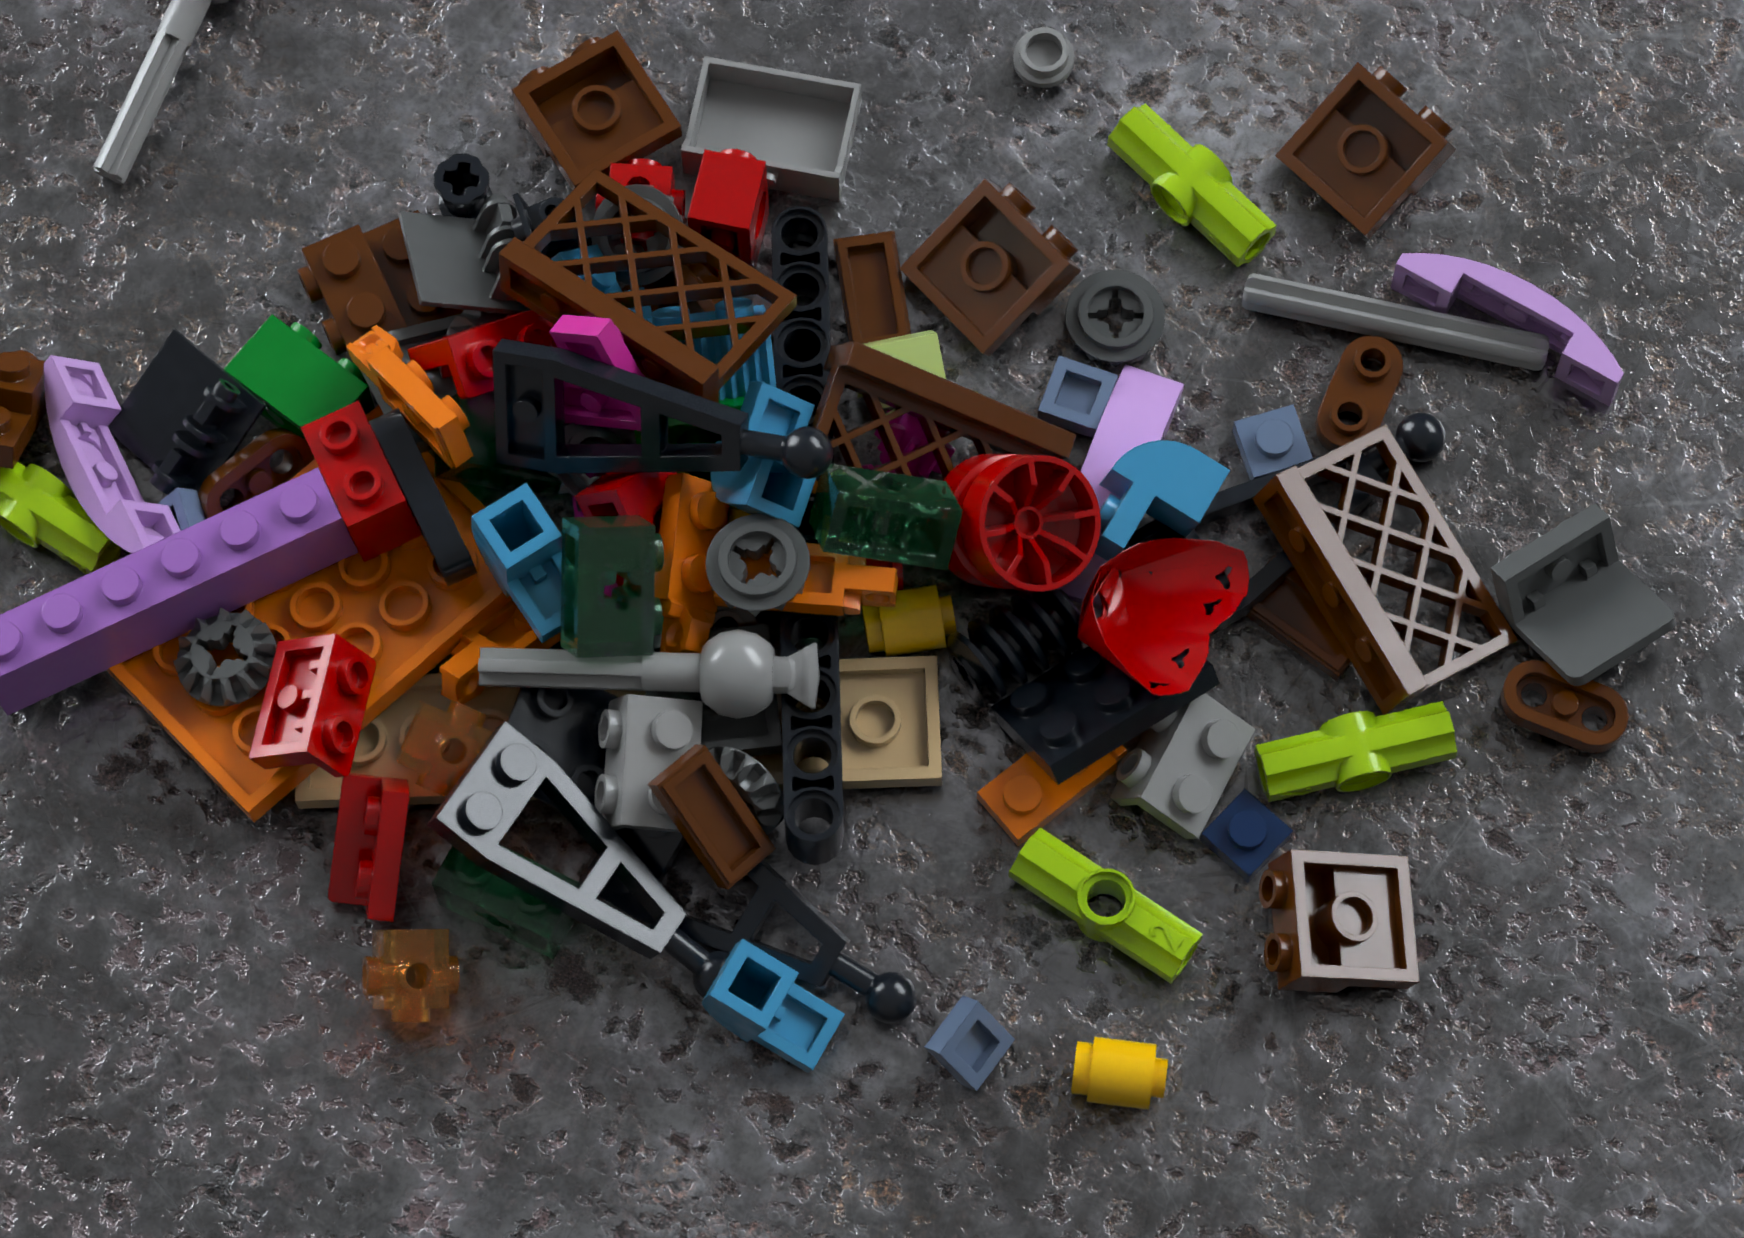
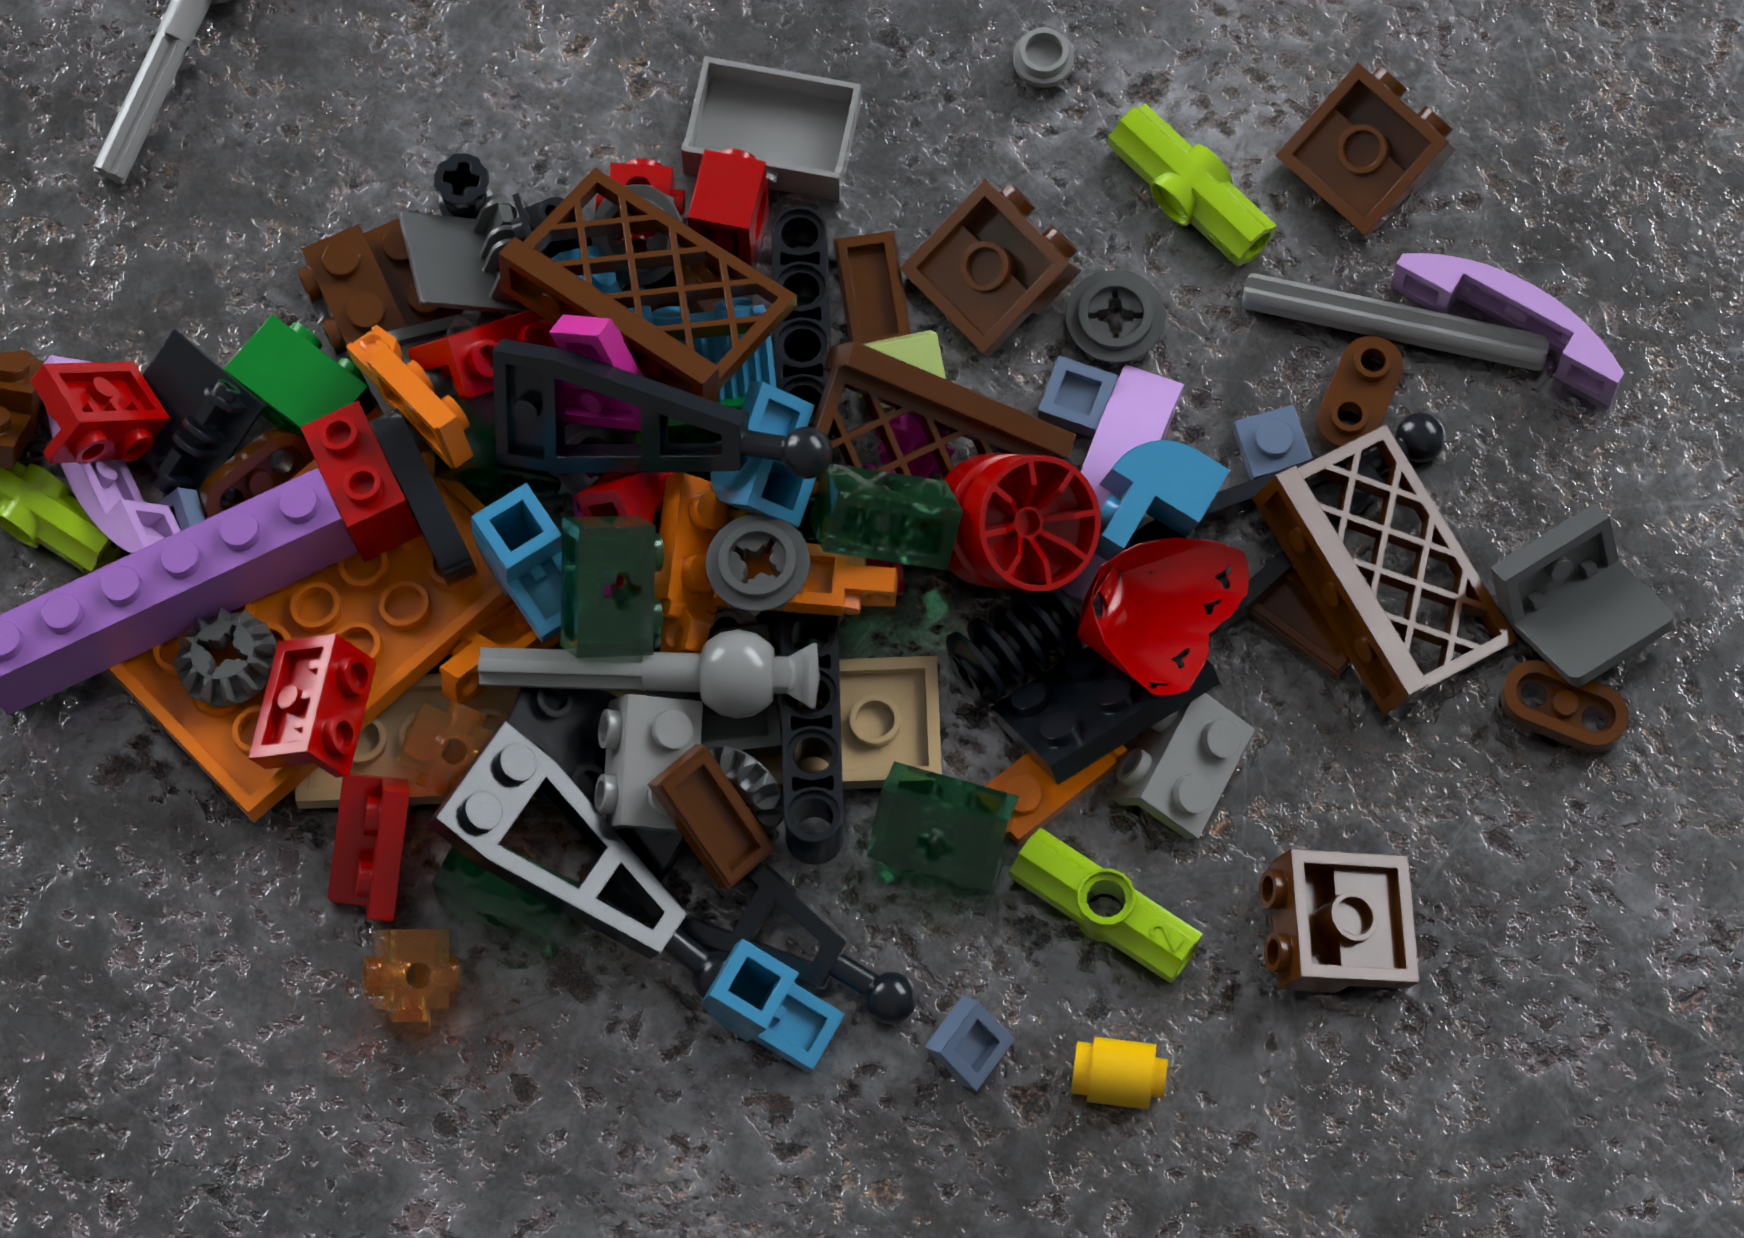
(101, 410): none -> red bracket
(595, 109): reddish brown plate -> none
(911, 626): yellow brick -> none
(971, 815): none -> clear green brick
(1246, 835): dark blue plate -> none
(1355, 751): lime piece -> none

